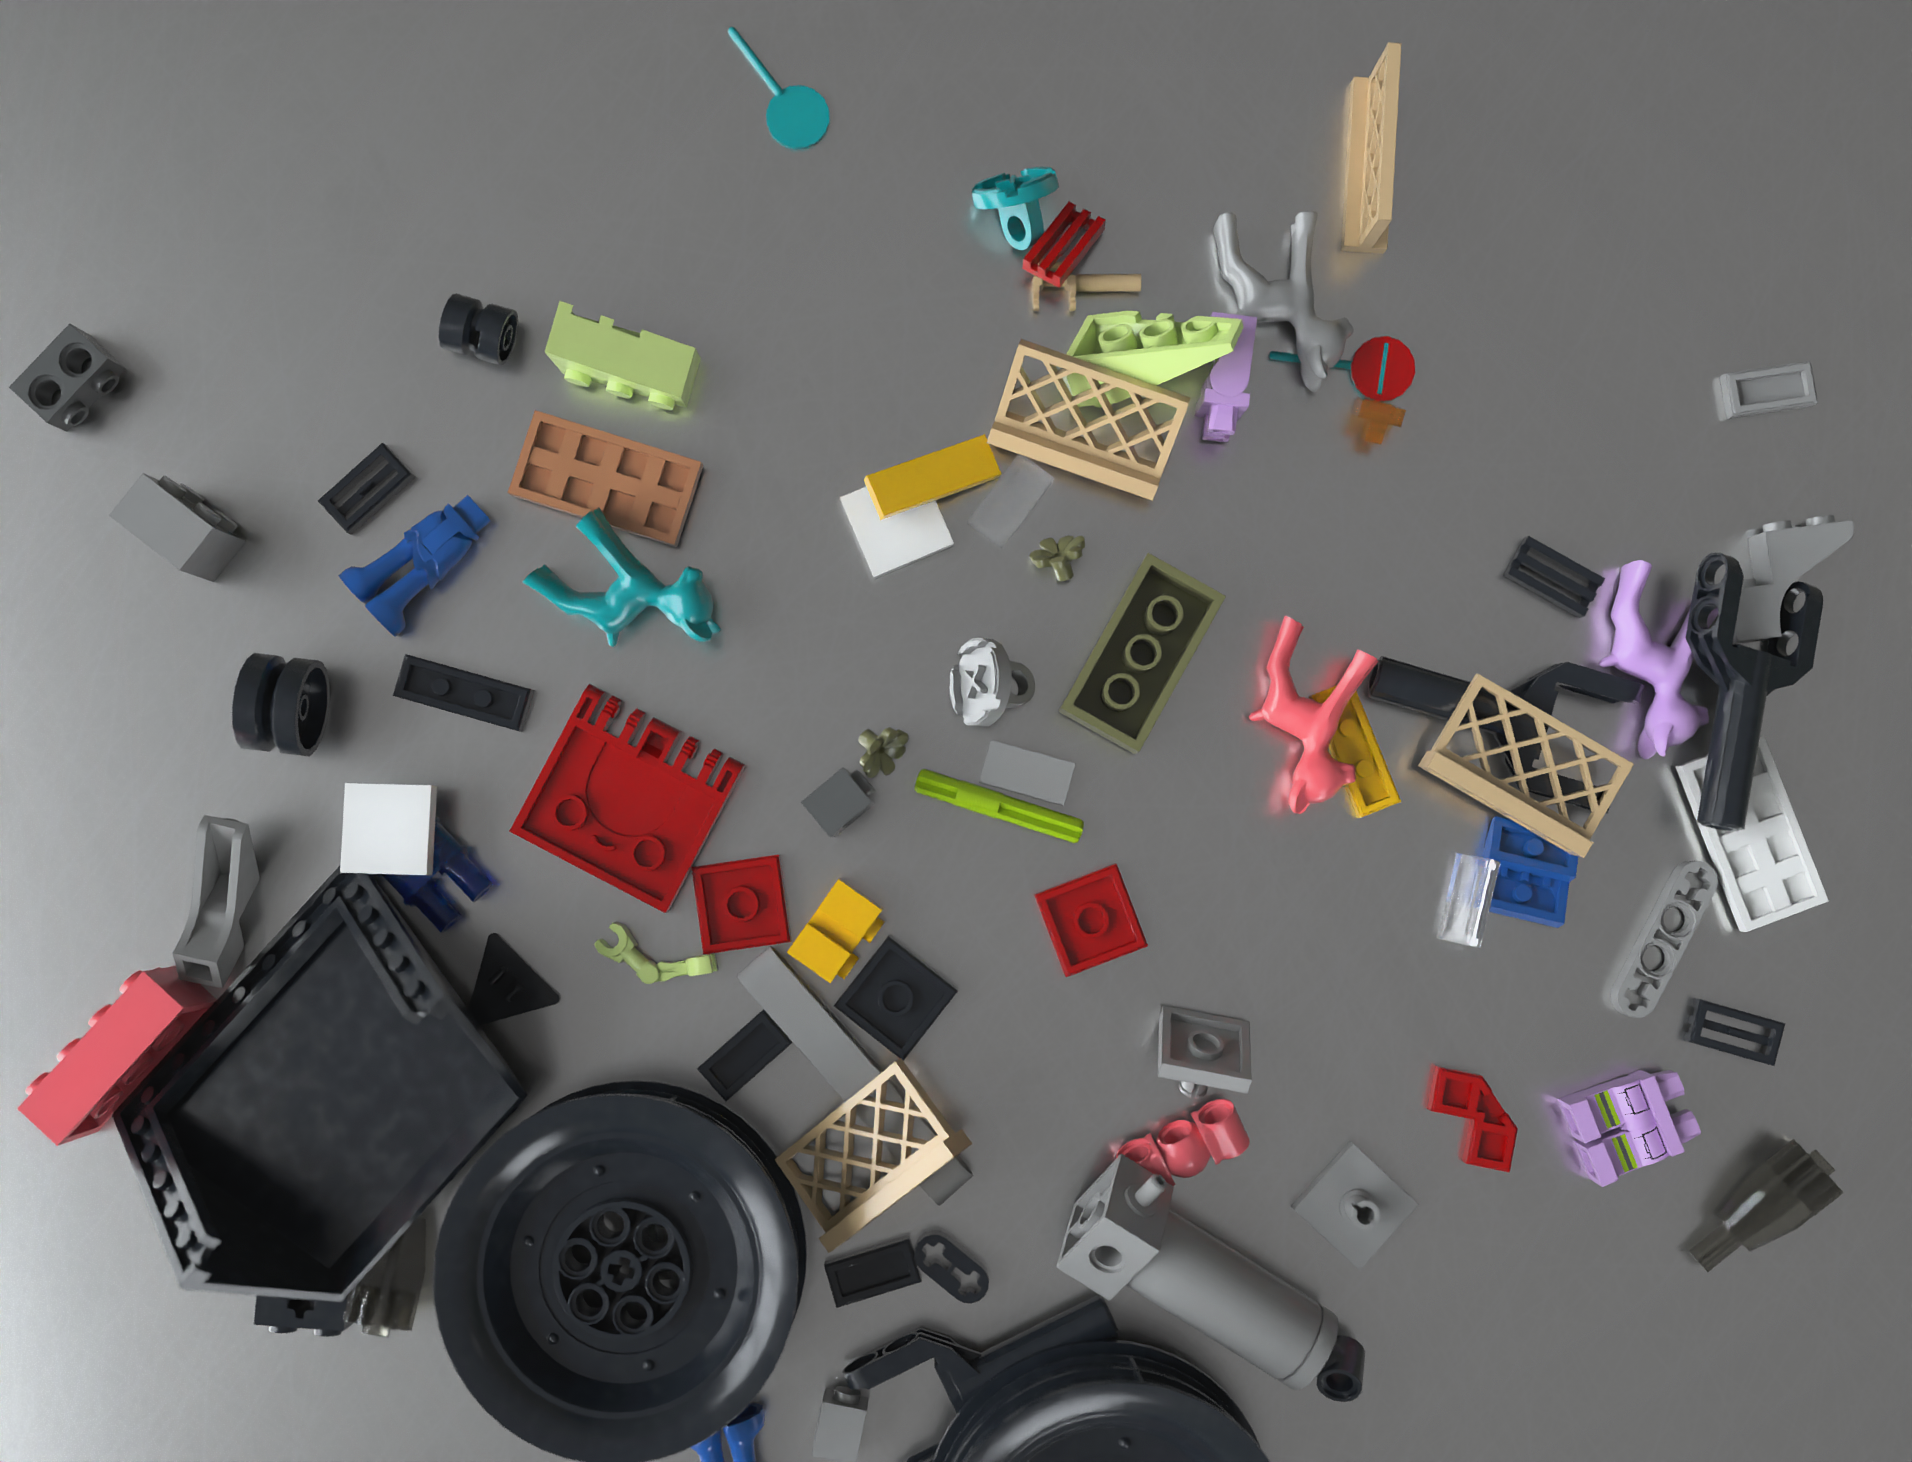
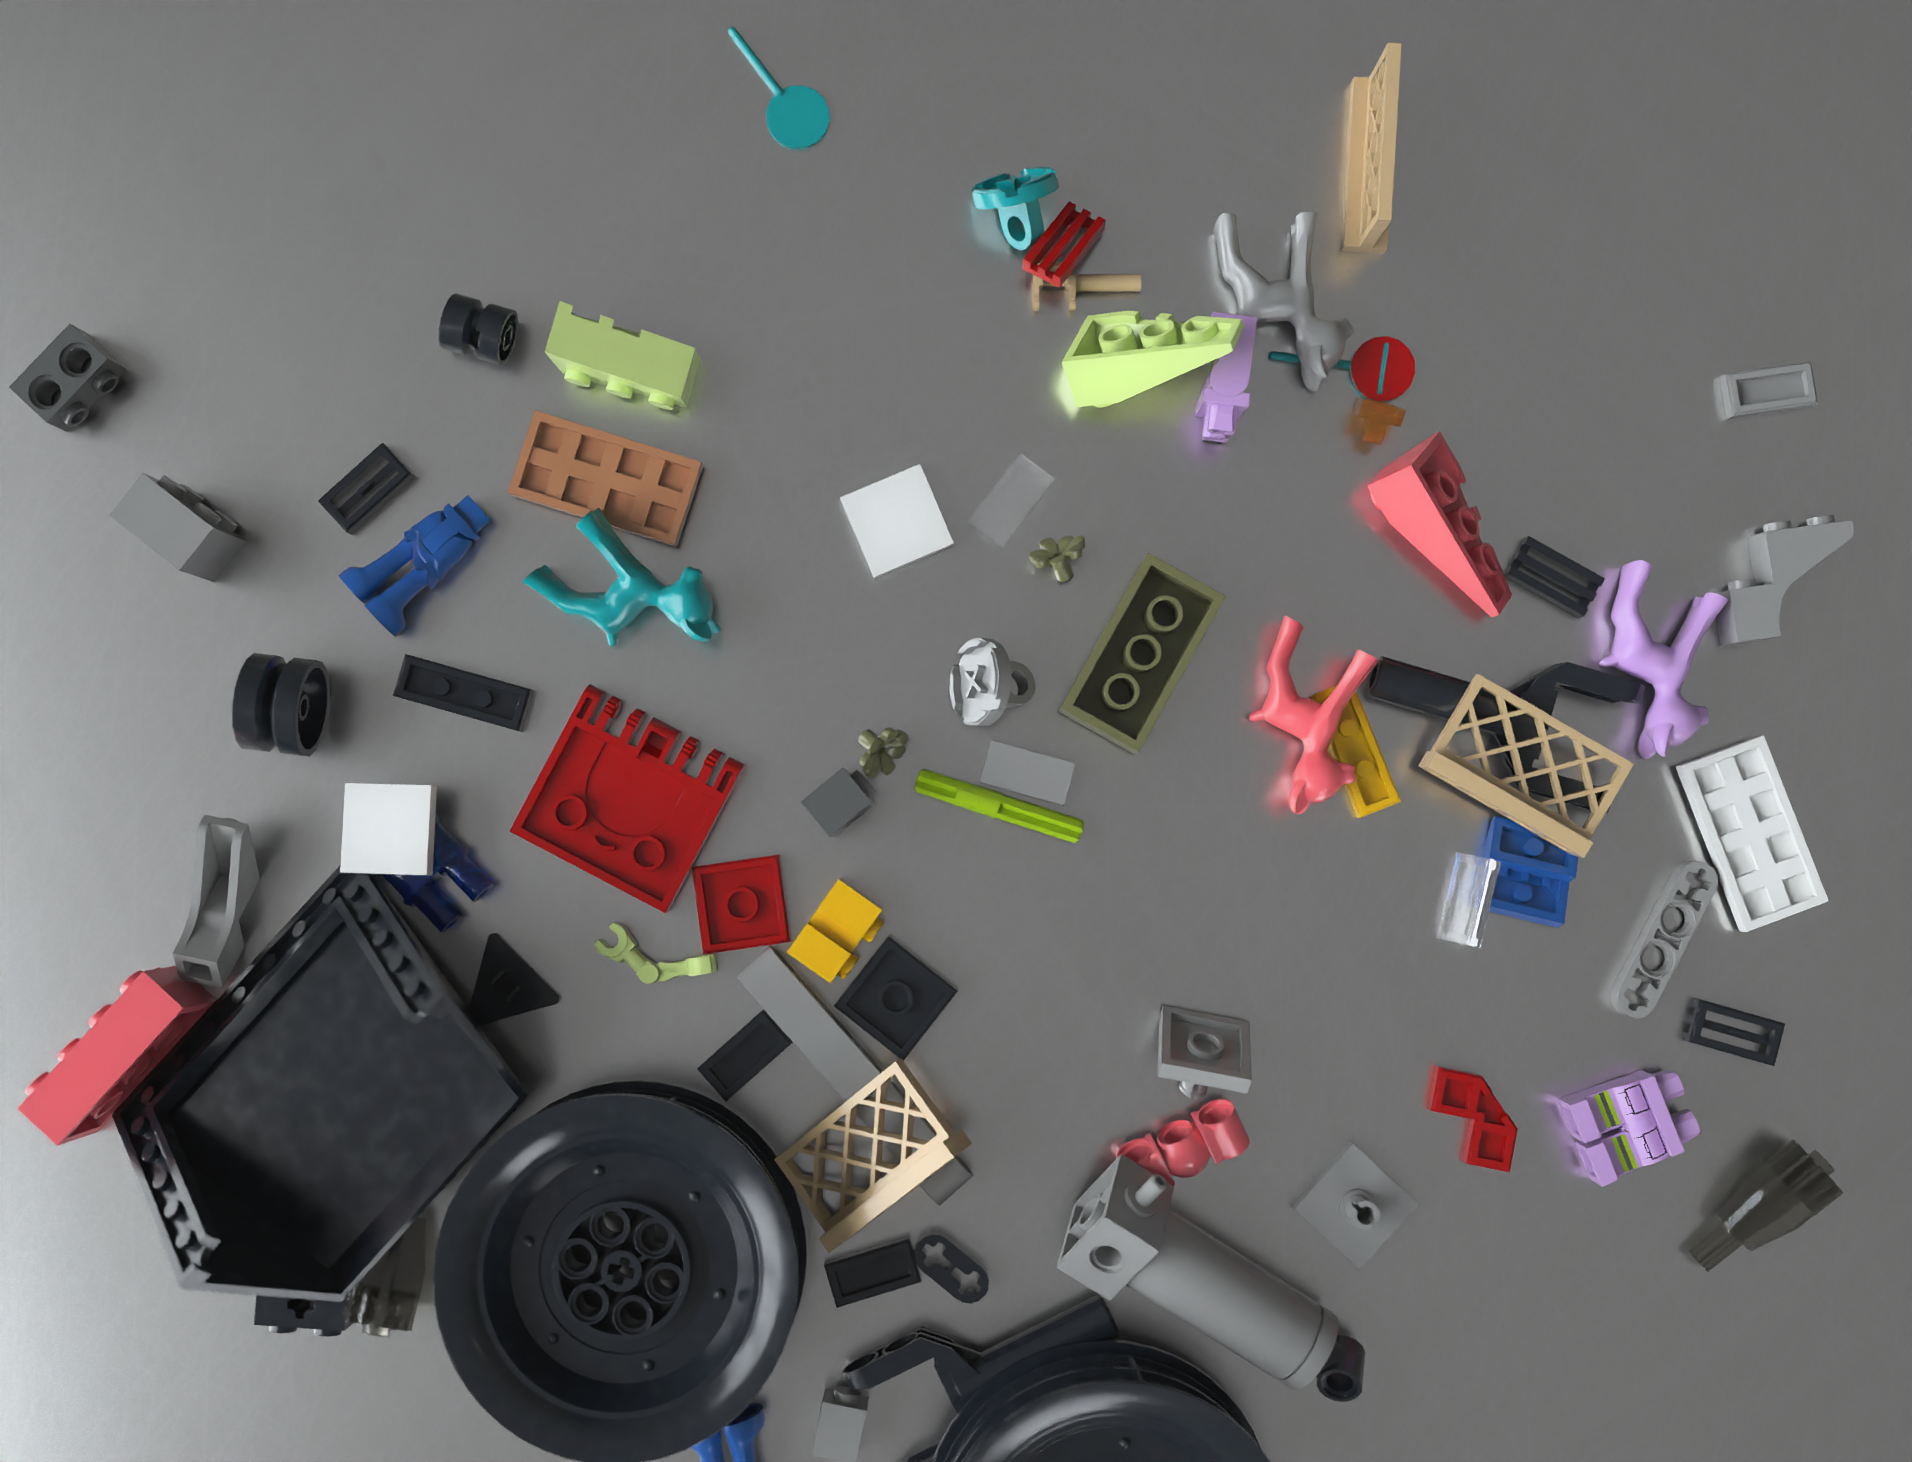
(932, 476): yellow tile -> none
(1070, 450): tan fence -> none
(1091, 920): red tile -> none
(1427, 506): none -> coral wedge
(1743, 680): black piece -> none

